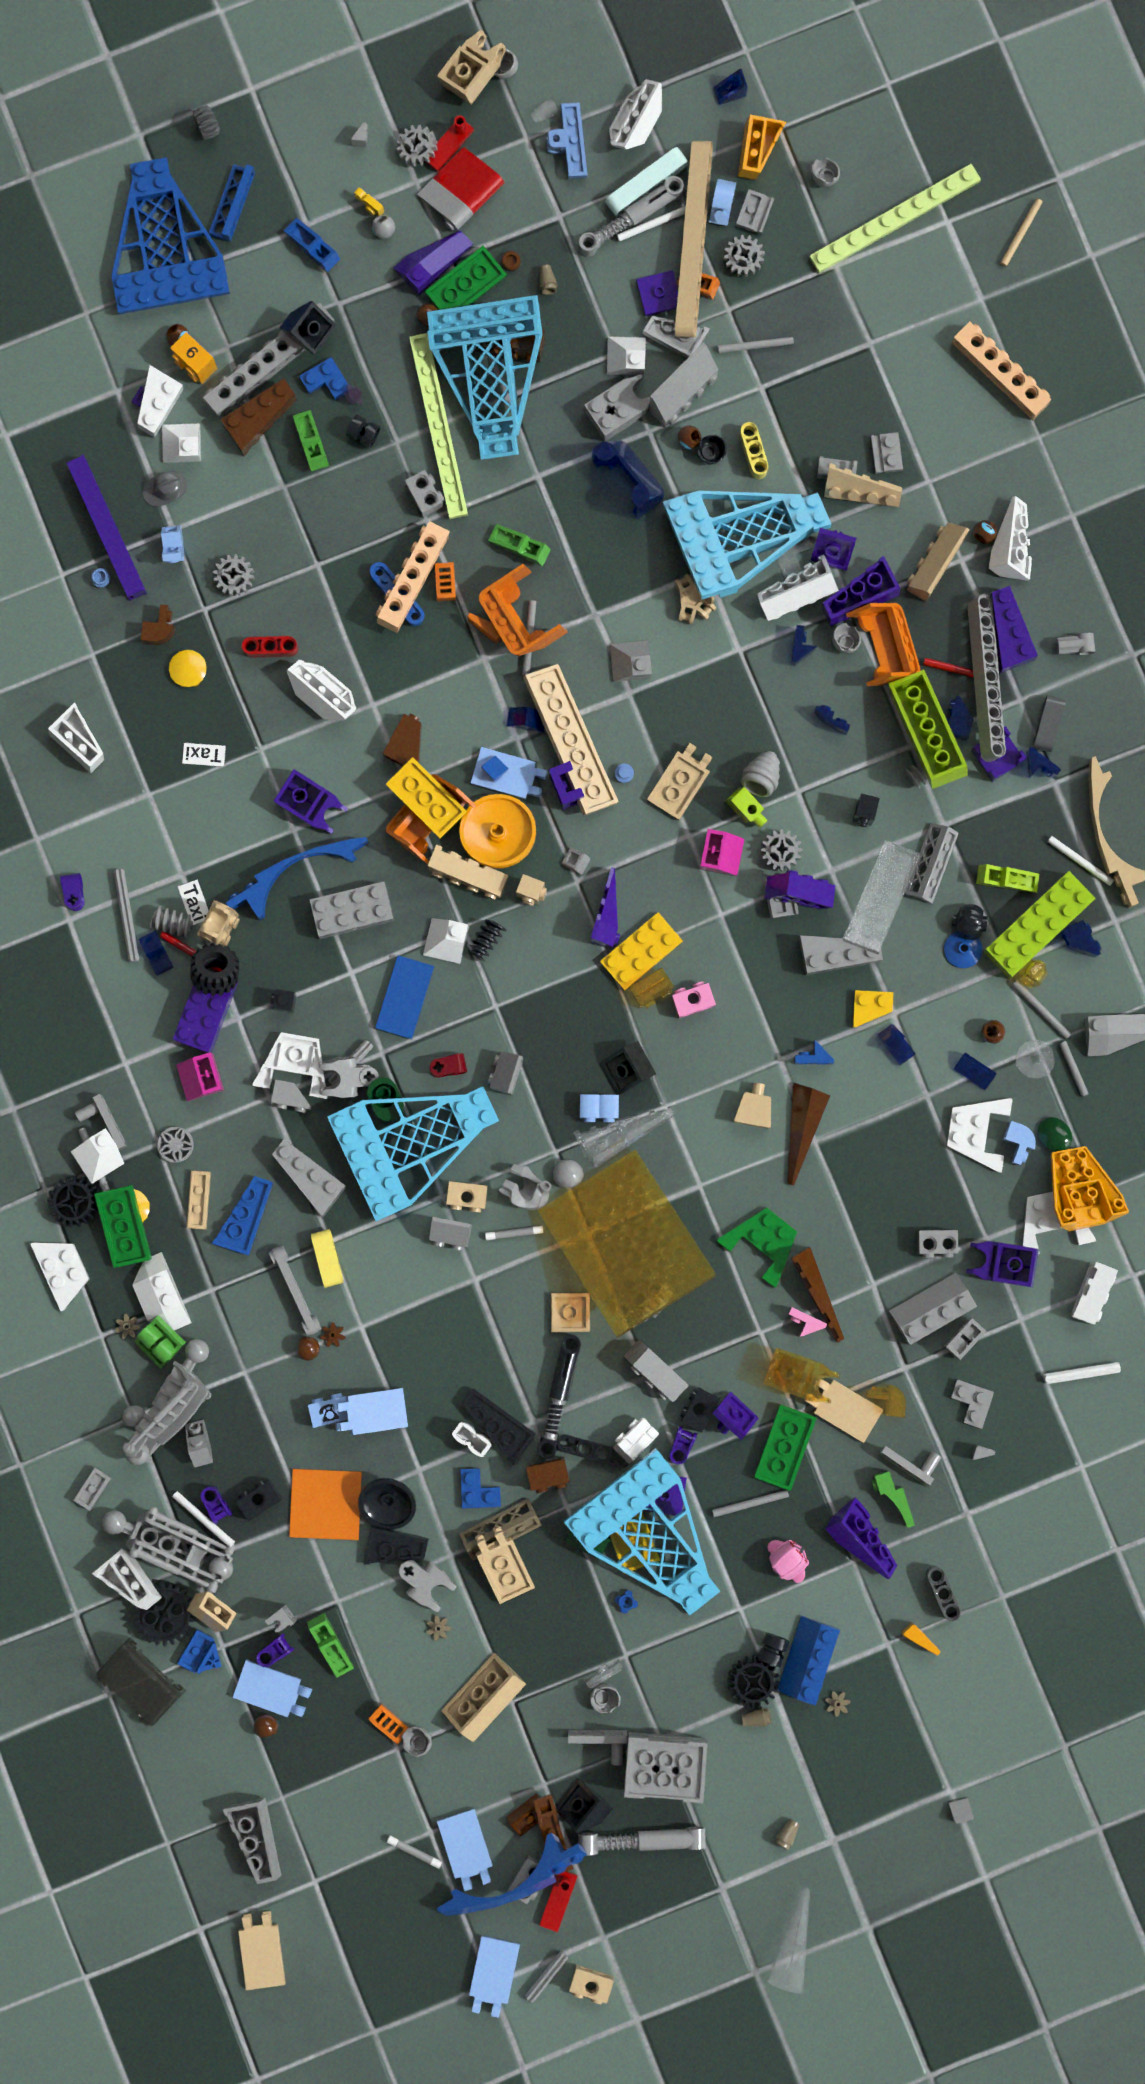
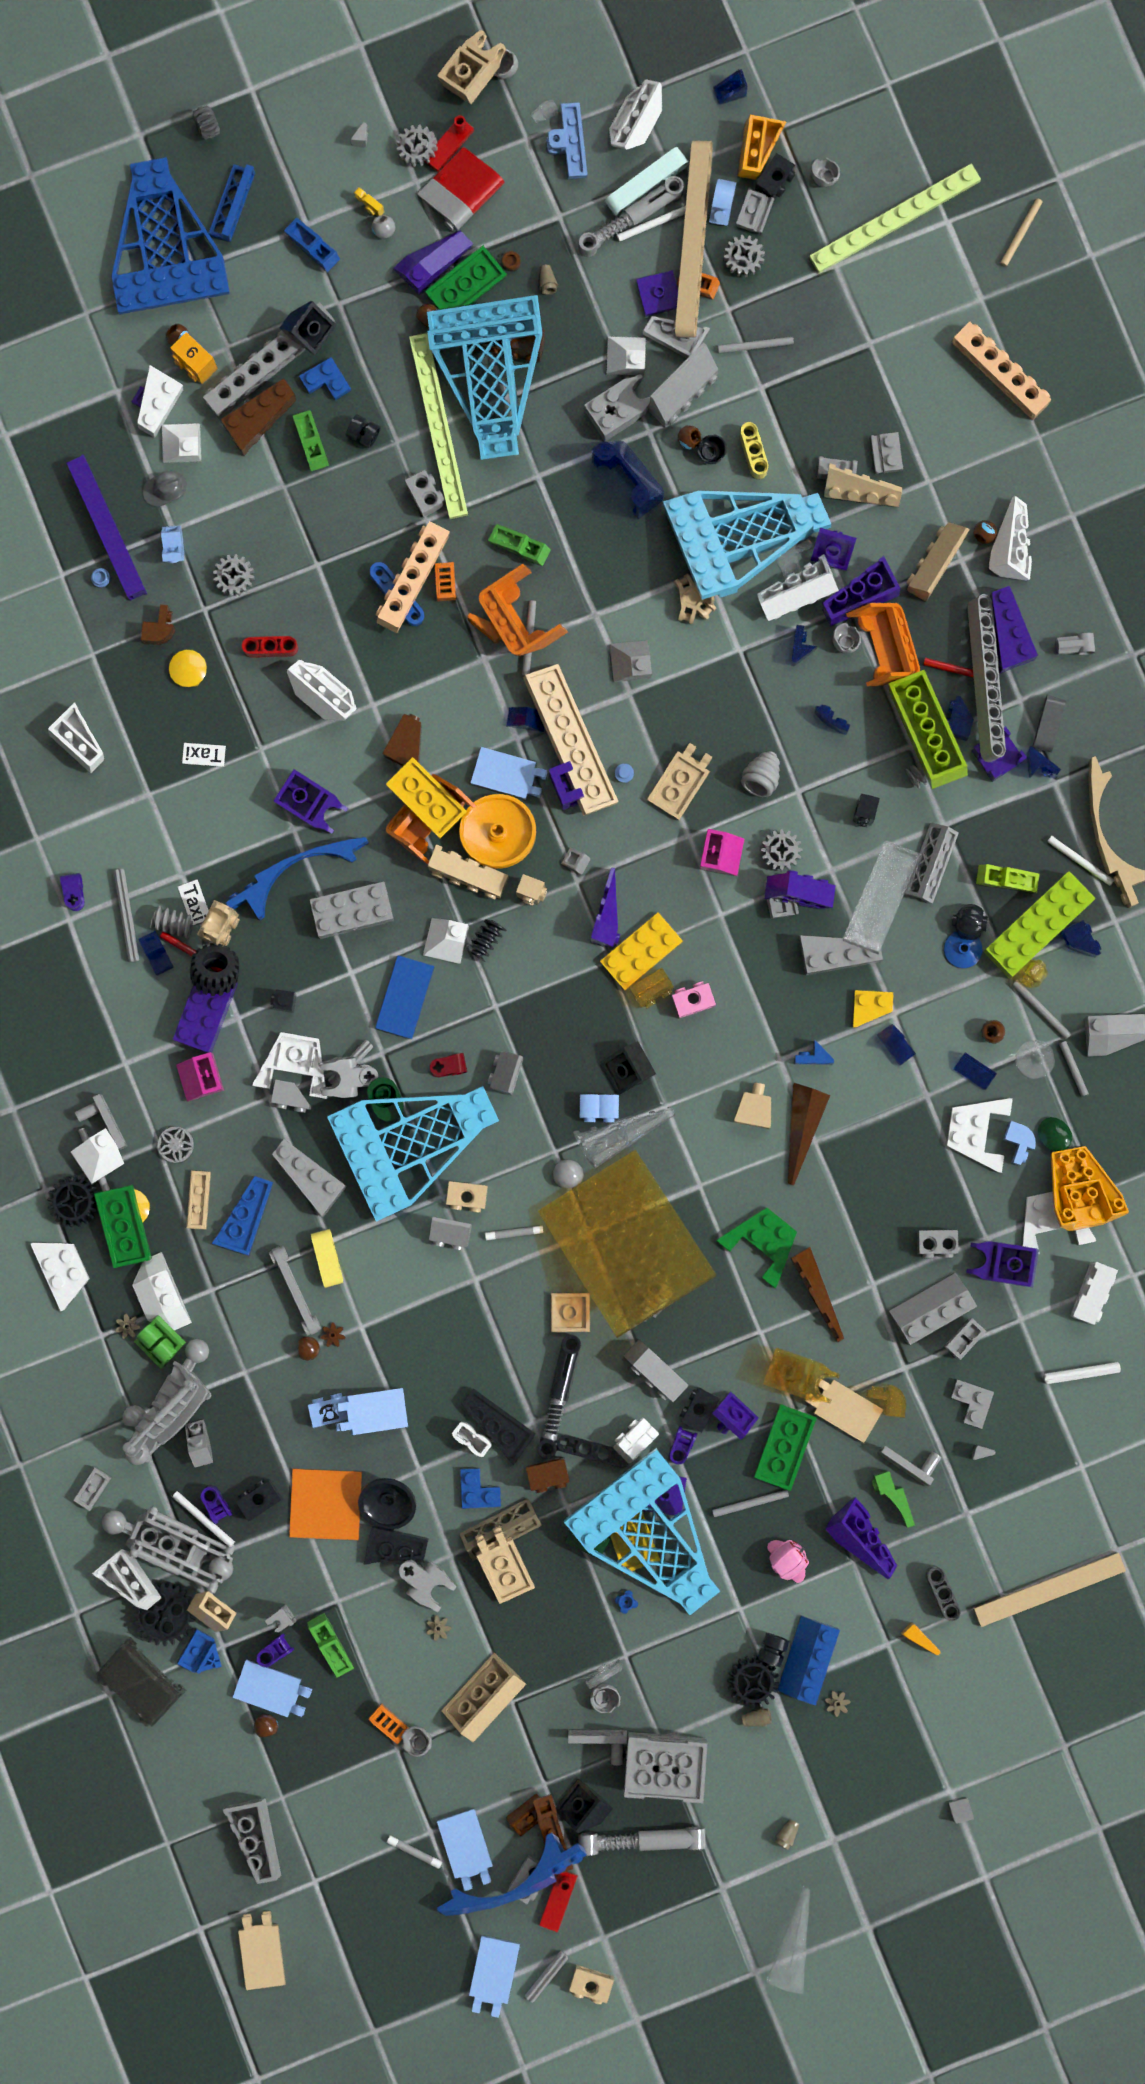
(353, 394): clear purple plate -> none
(494, 768): blue slope -> none
(532, 1196): light grey piece -> none
(740, 801): lime torso -> none
(778, 166): none -> black brick
(811, 1323): bright pink slope -> none
(1049, 1589): none -> tan tile

